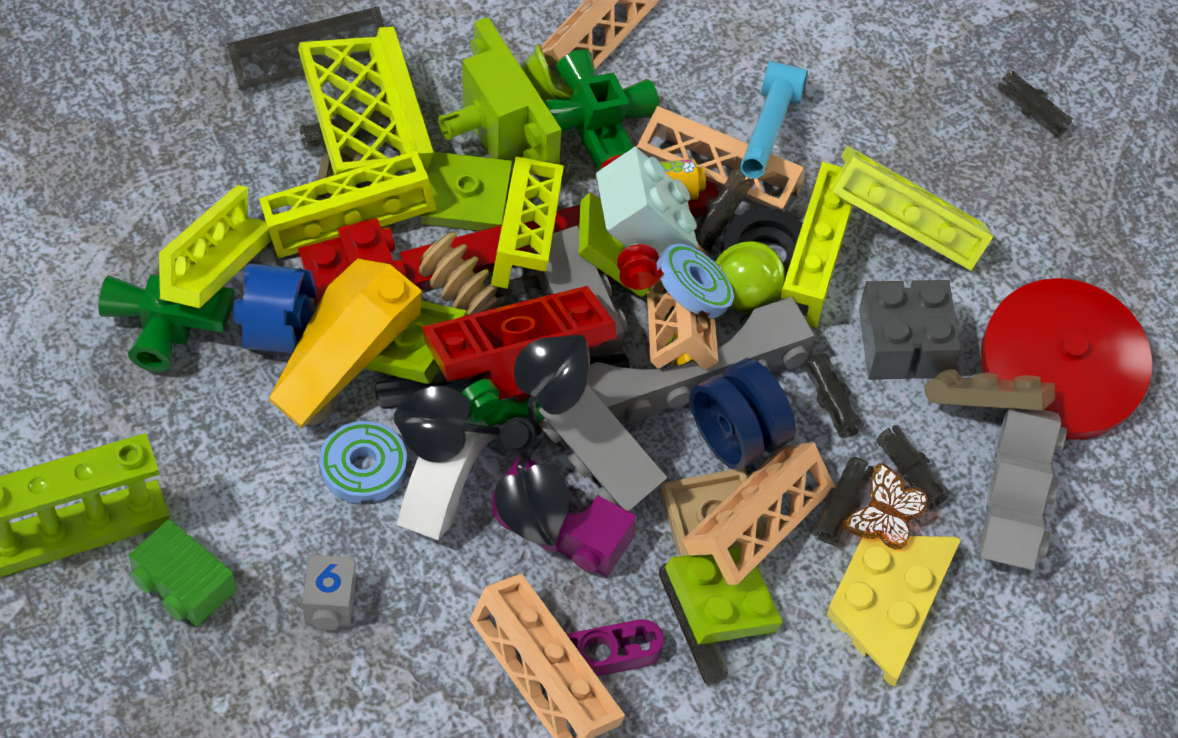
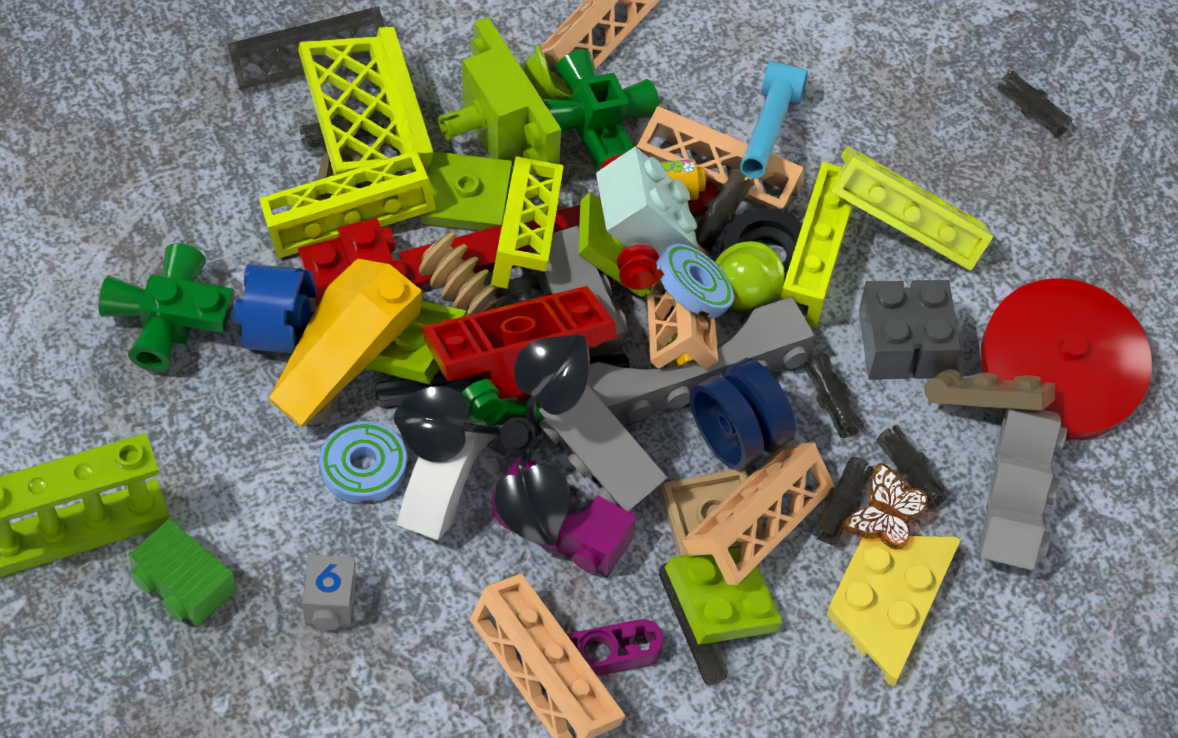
(211, 250): neon yellow fence -> none

